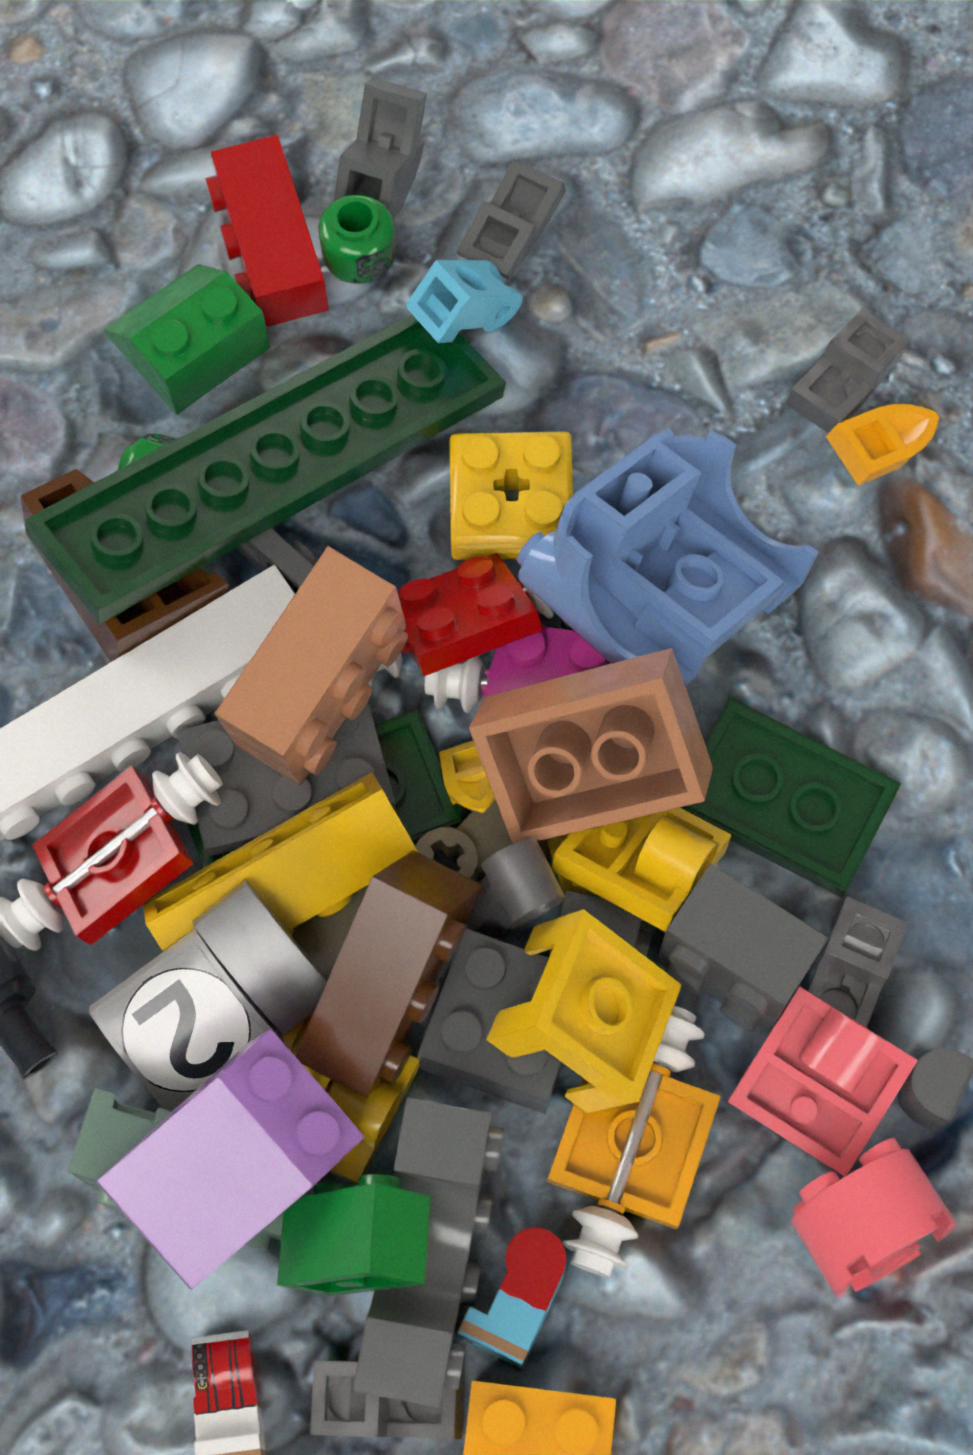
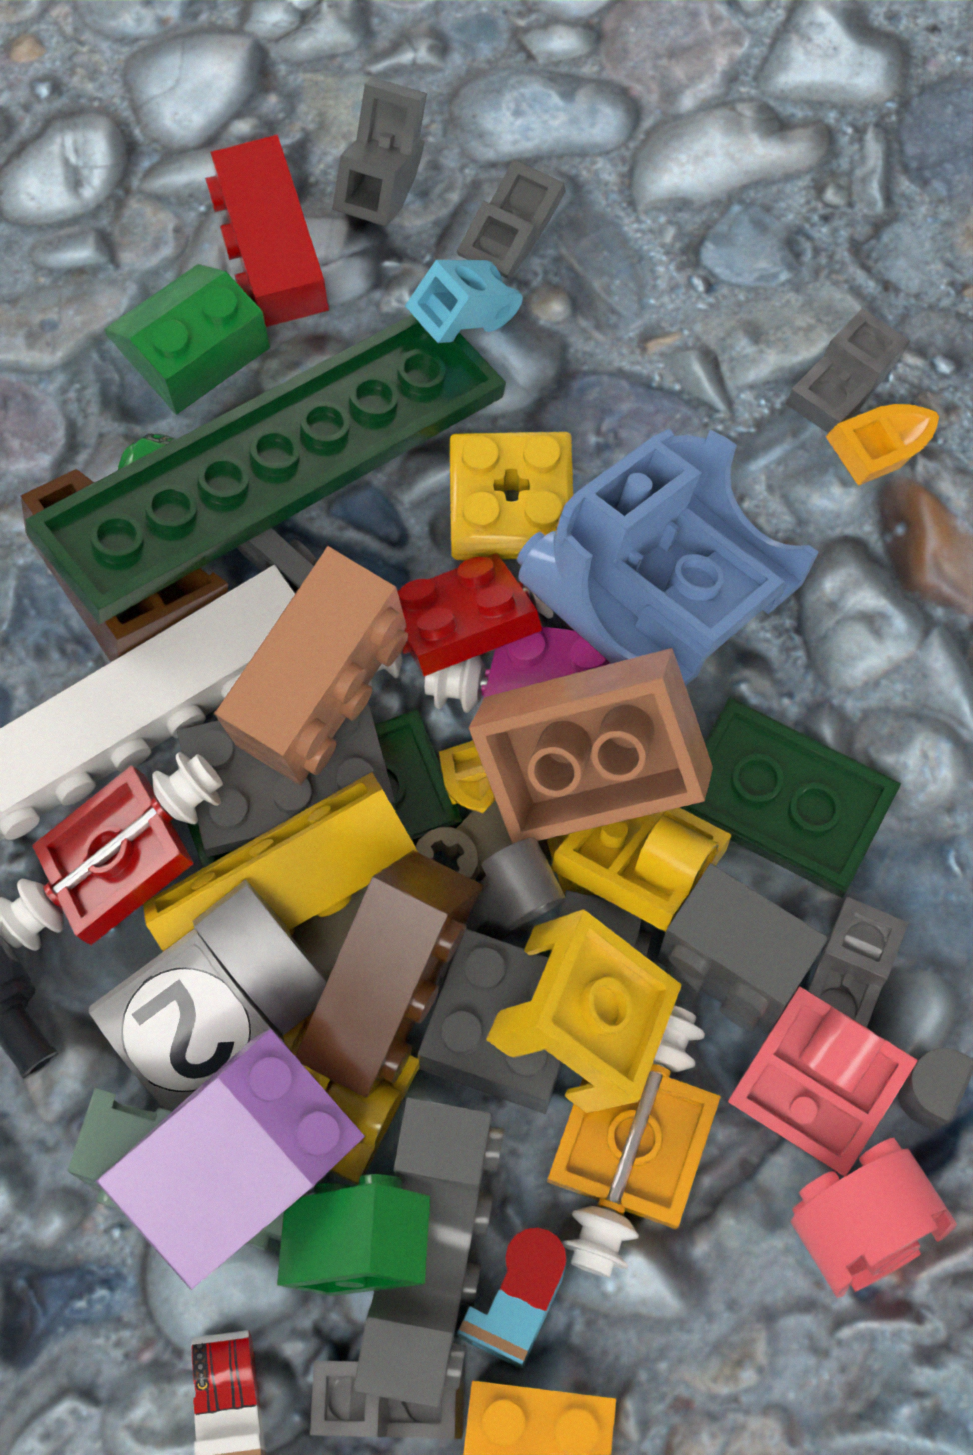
(357, 239): green head -> none

